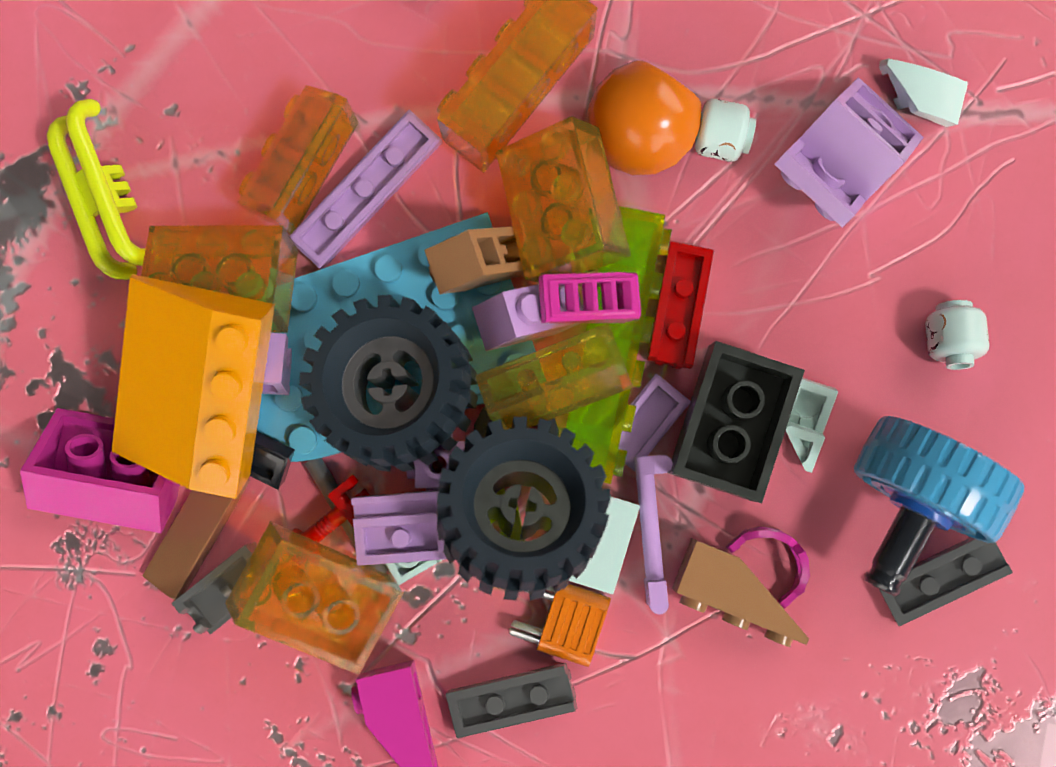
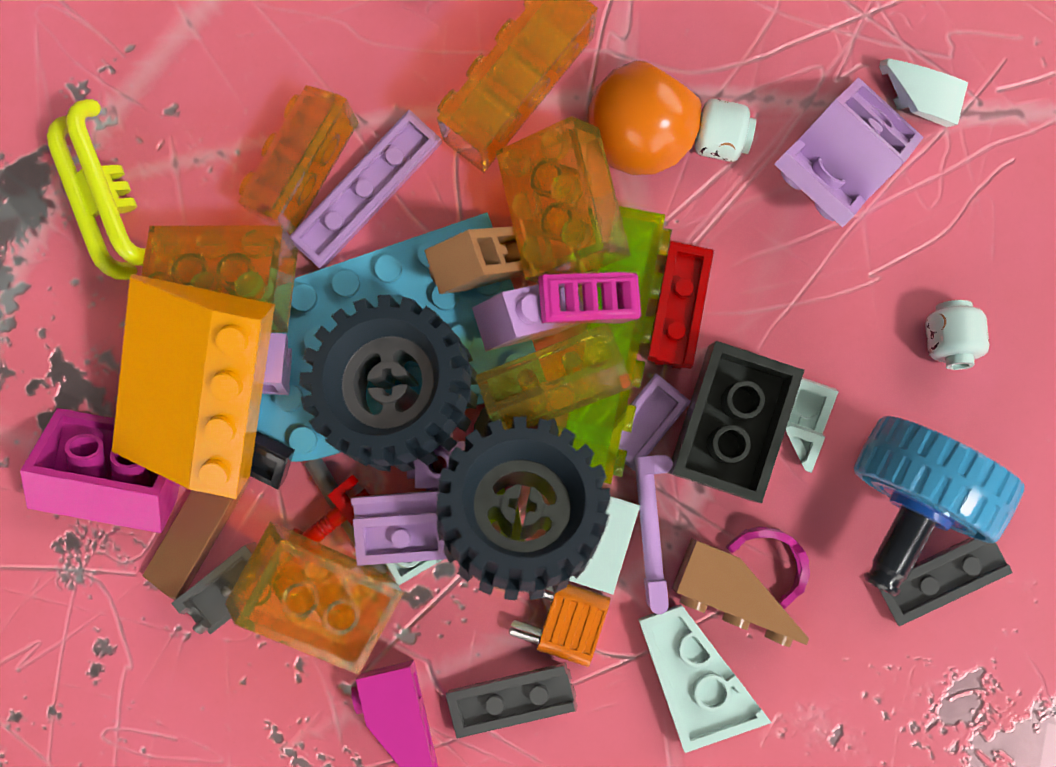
(697, 683): none -> light aqua wing

